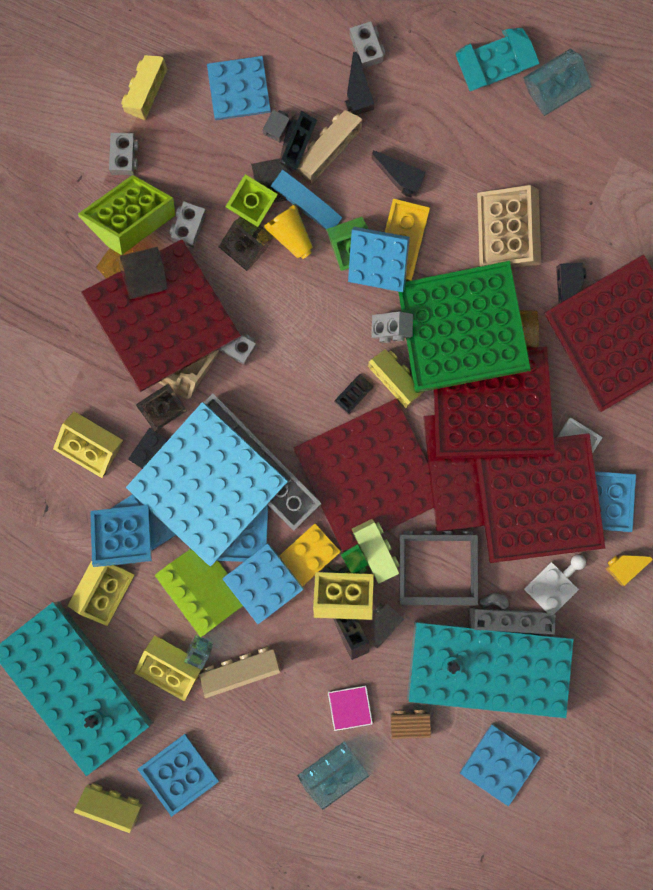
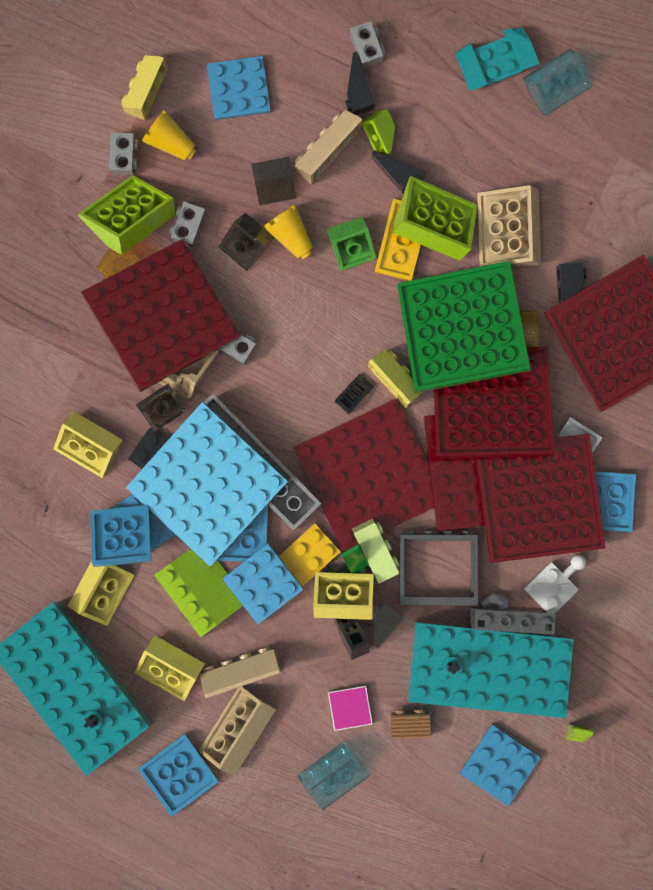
(108, 807): light yellow slope -> none
(143, 272): clear smoke slope -> none
(169, 137): none -> yellow cone
(198, 652): clear light blue brick -> none
(237, 730): none -> tan slope
(251, 200): lime slope -> none
(276, 125): dark grey brick -> none
(296, 139): black slope -> none
(306, 200): dark azure slope -> none
(378, 259): dark azure plate -> none
(380, 131): none -> lime slope
(392, 326): light grey brick -> none
(436, 219): none -> lime slope
(578, 733): none -> lime slope
(626, 567): yellow slope -> none

